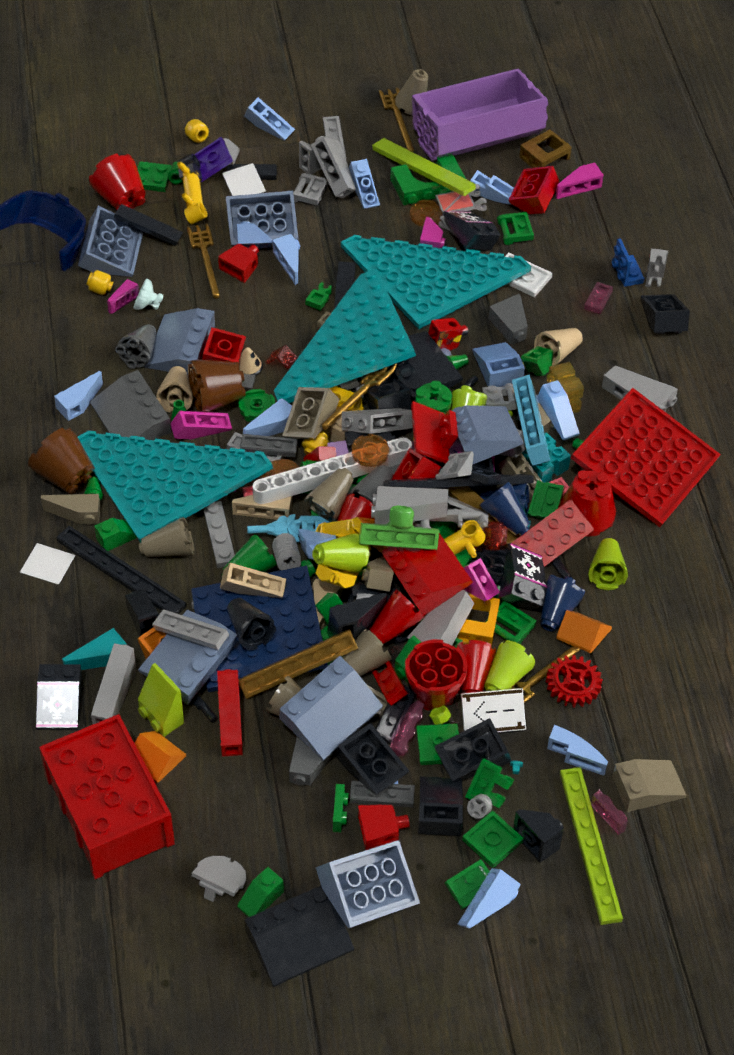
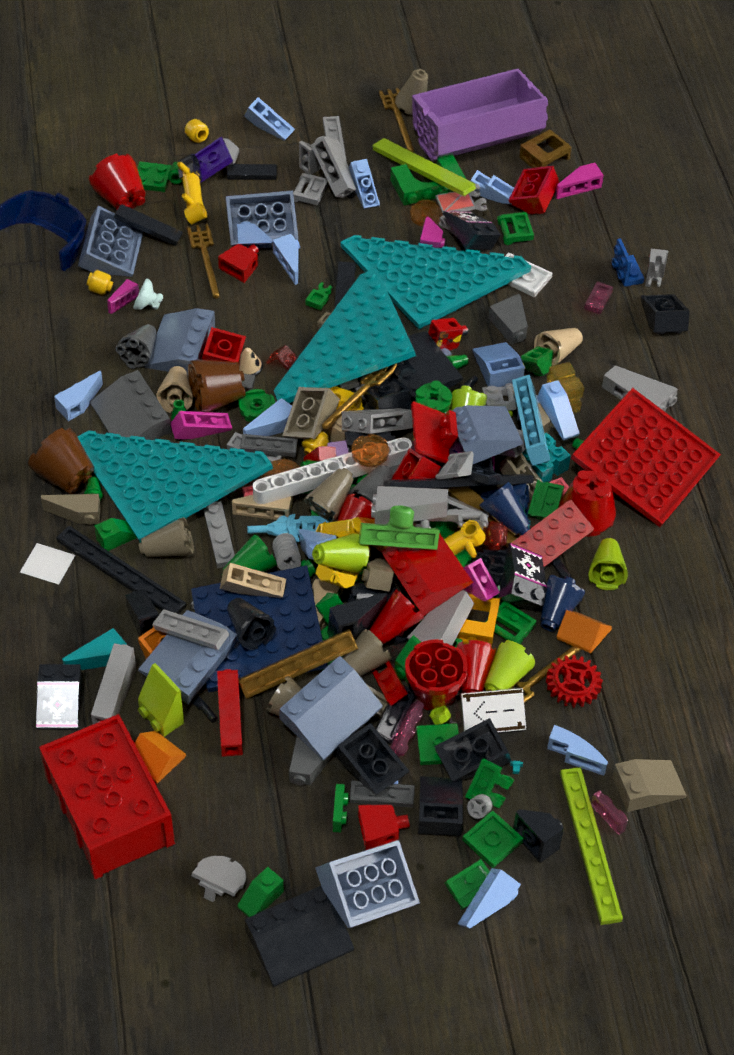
(244, 180): white sticker -> none

